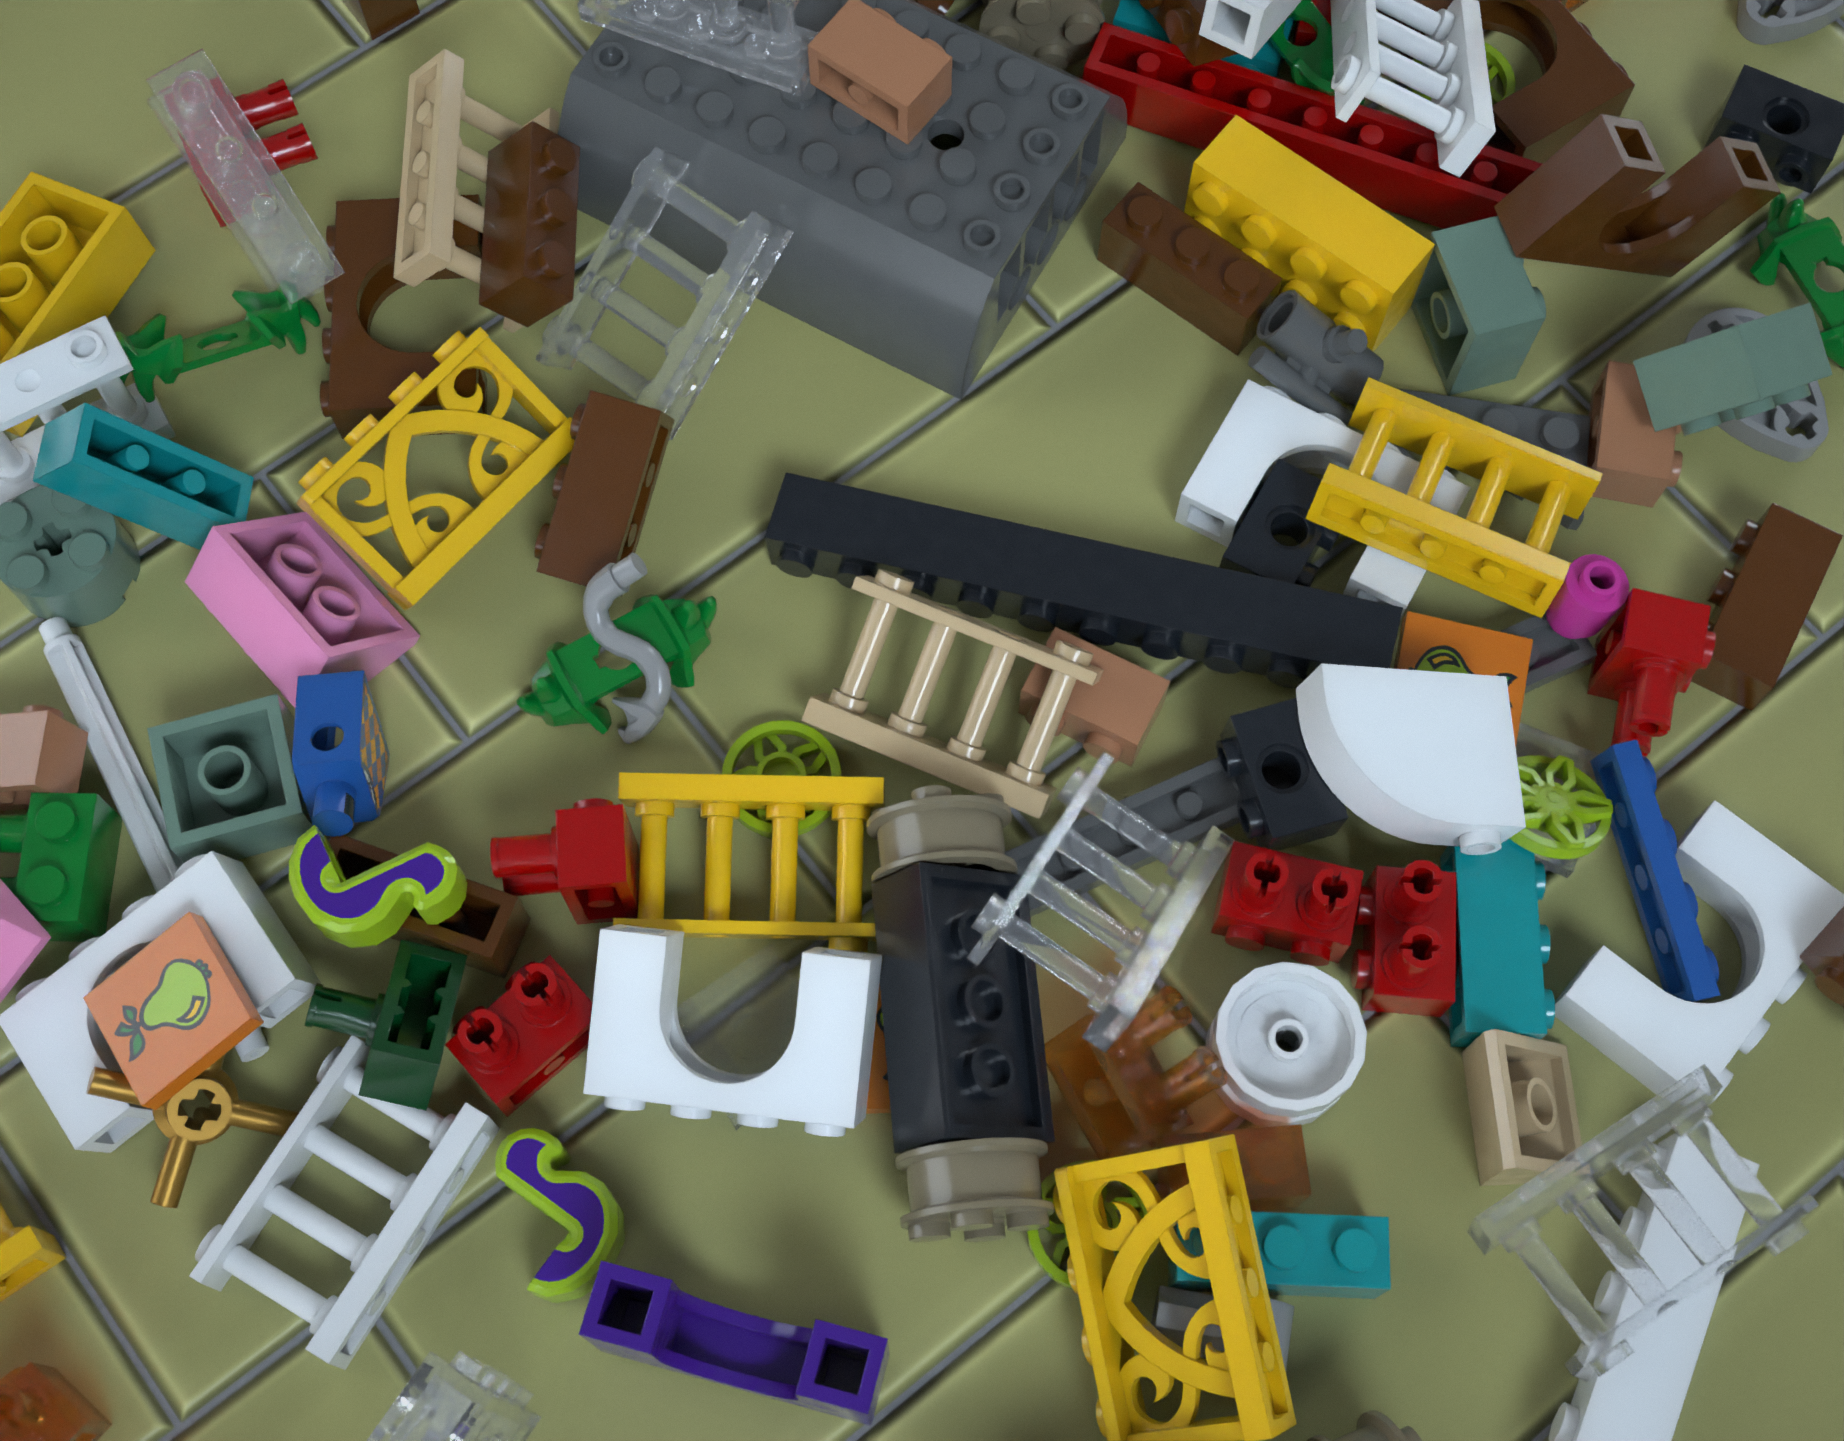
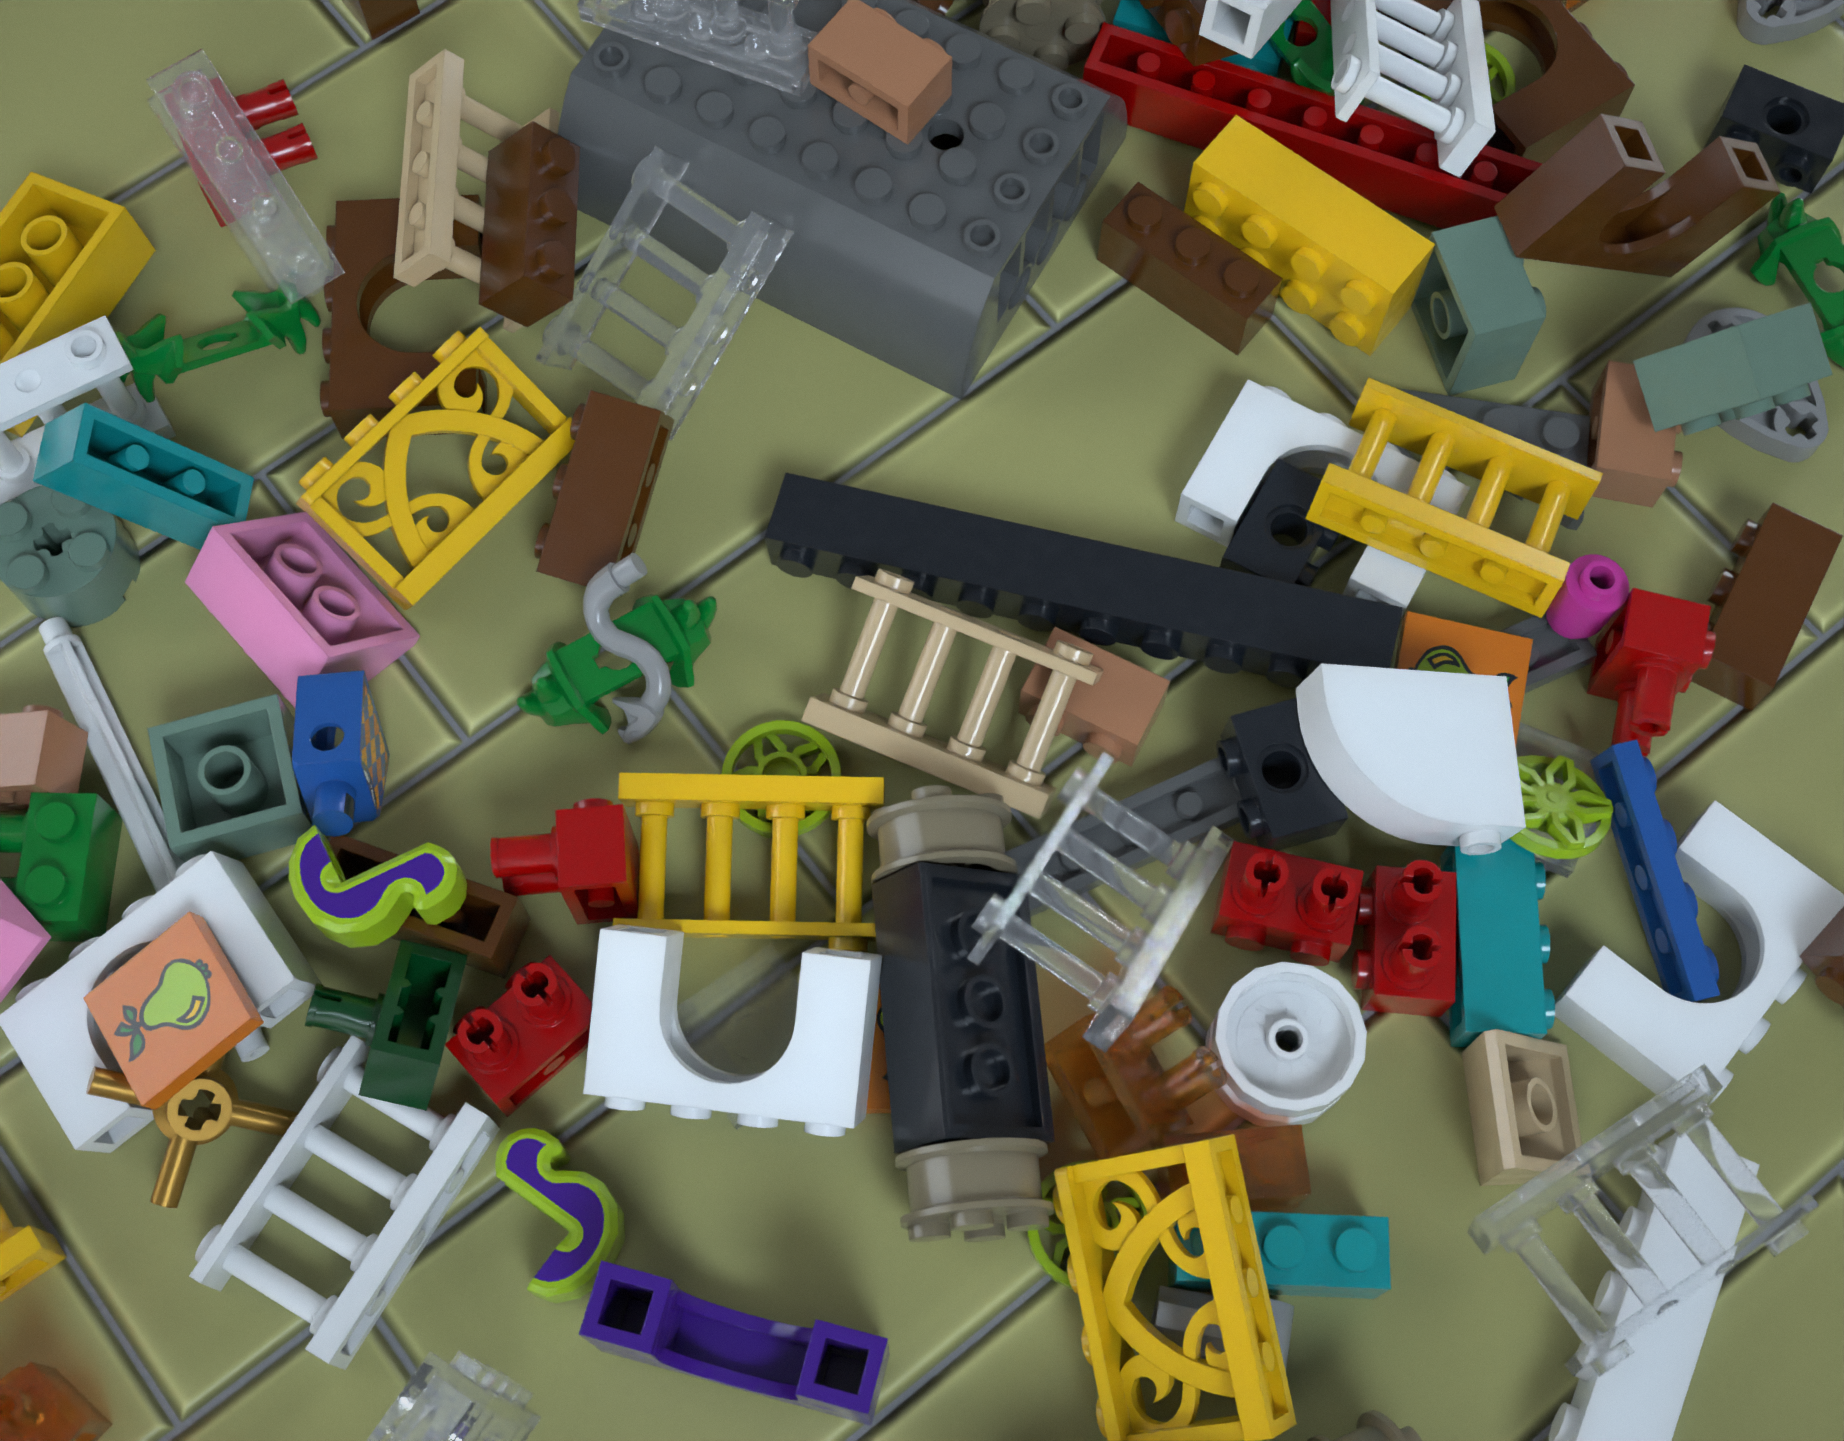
(1313, 356): dark grey pin -> none

